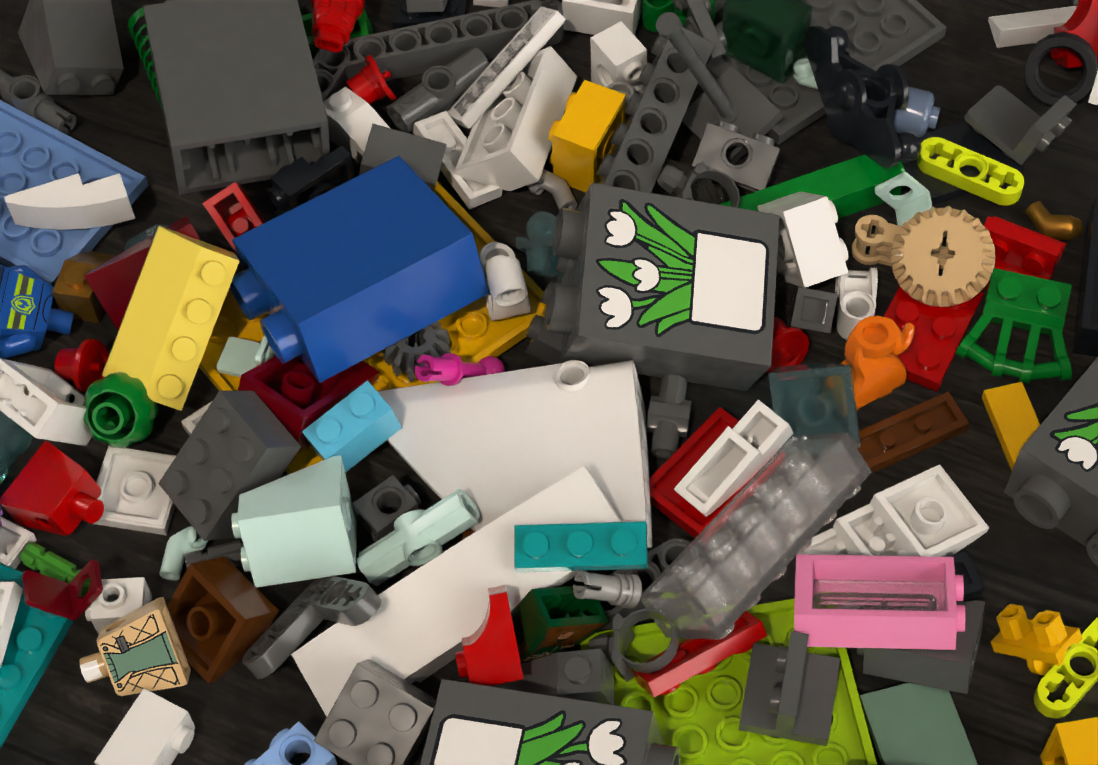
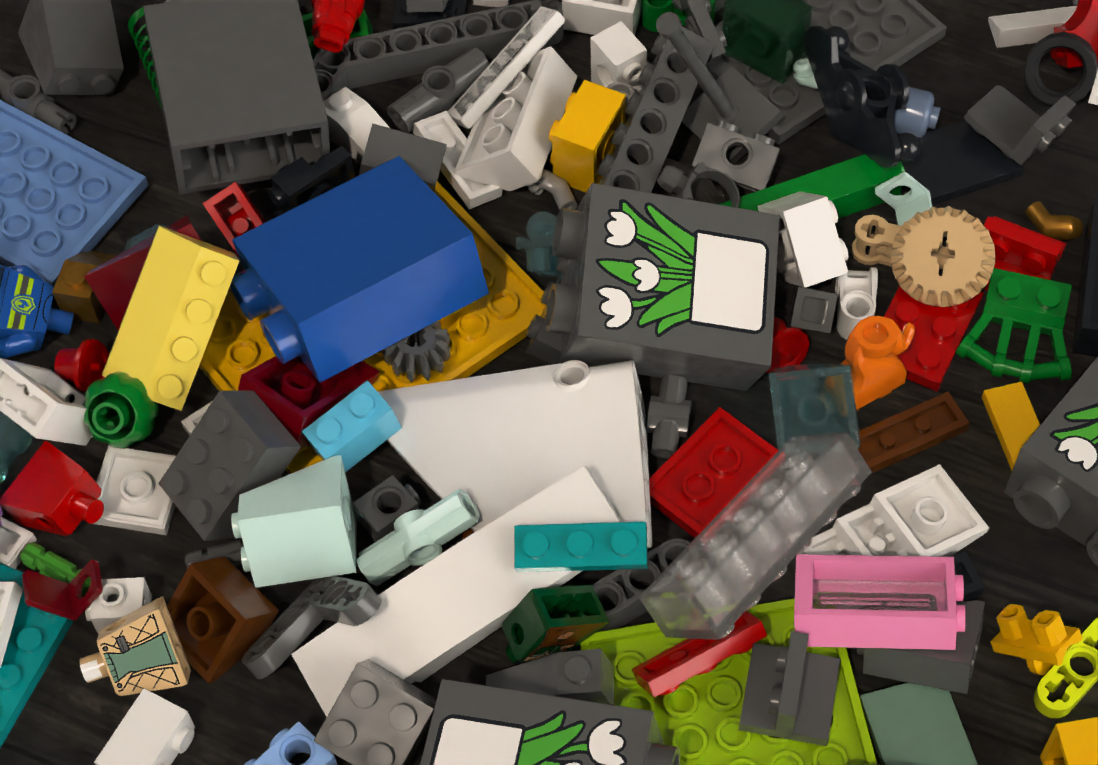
(71, 204): white slope -> none
(176, 549): light aqua arm -> none
(243, 355): light aqua bracket -> none
(370, 82): red piece -> none
(450, 368): dark pink pin -> none
(492, 651): red arch -> none
(504, 281): white piece -> none
(616, 647): dark grey piece -> none
(617, 588): light grey pin -> none
(734, 458): white slope -> none
(976, 185): neon yellow beam -> none

